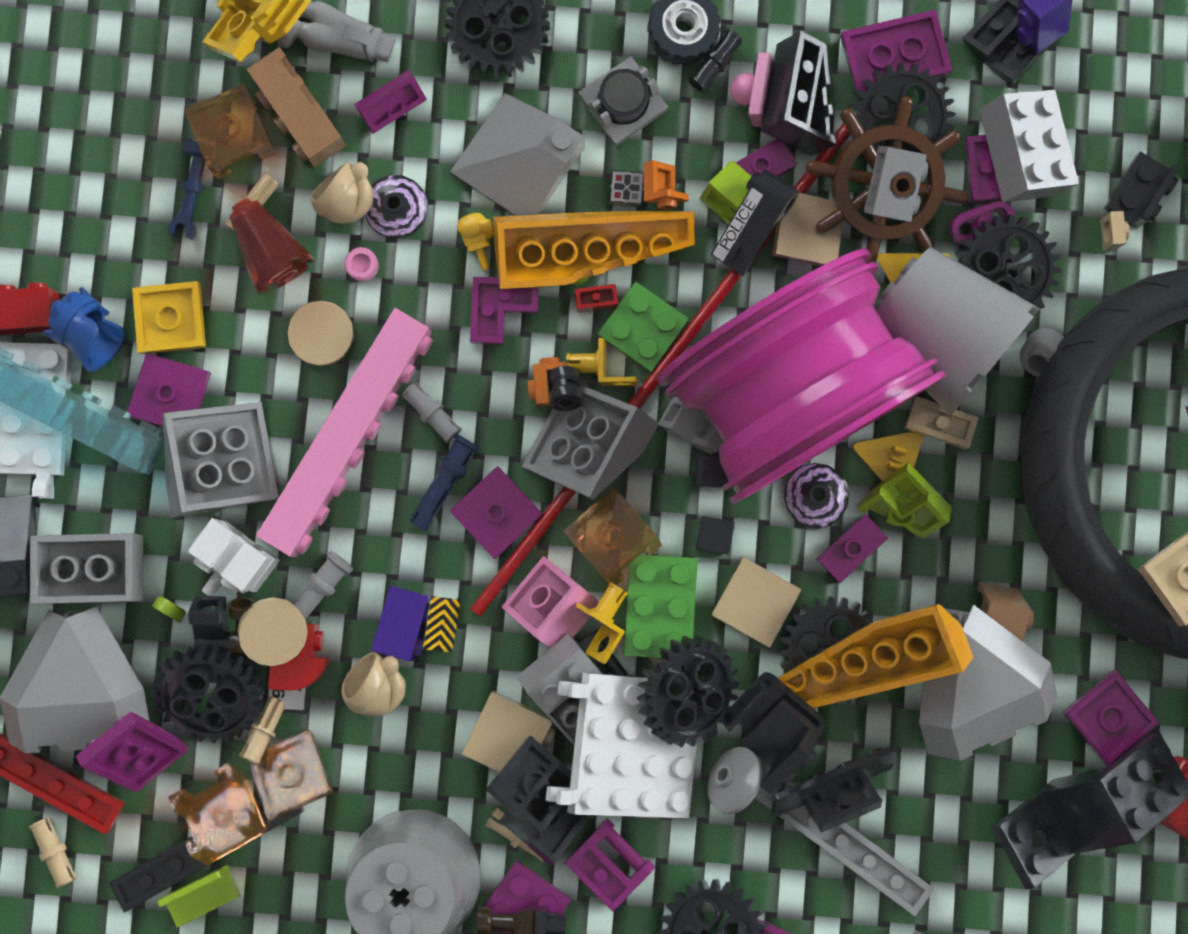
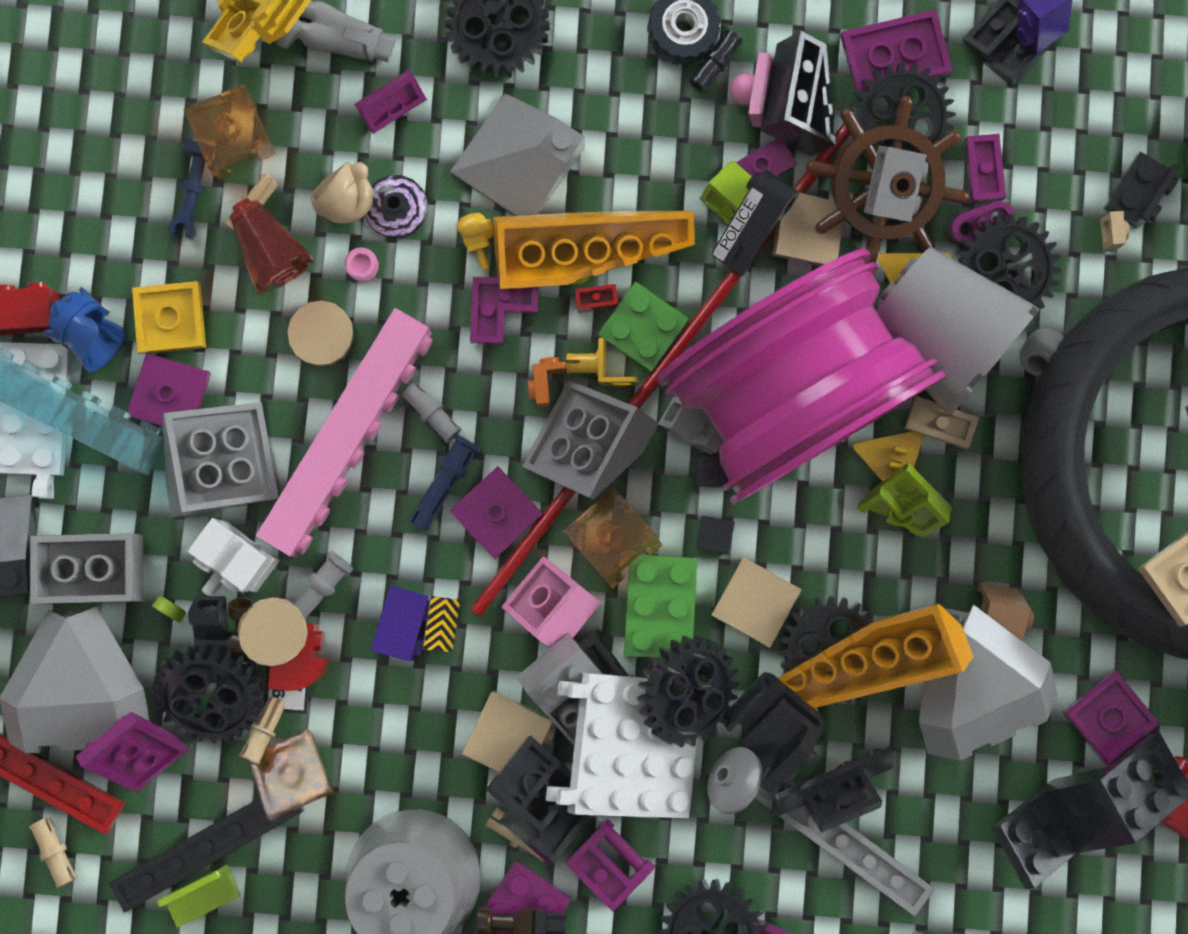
(219, 816): clear orange panel -> none
(296, 108): medium nougat wedge -> none
(374, 686): tan piece -> none
(565, 391): black wheel -> none
(604, 613): yellow bracket -> none
(623, 100): piece -> none
(626, 188): tile -> none
(660, 186): orange bracket -> none
(804, 507): dish -> none
(852, 548): magenta plate -> none
(1028, 145): light grey brick -> none

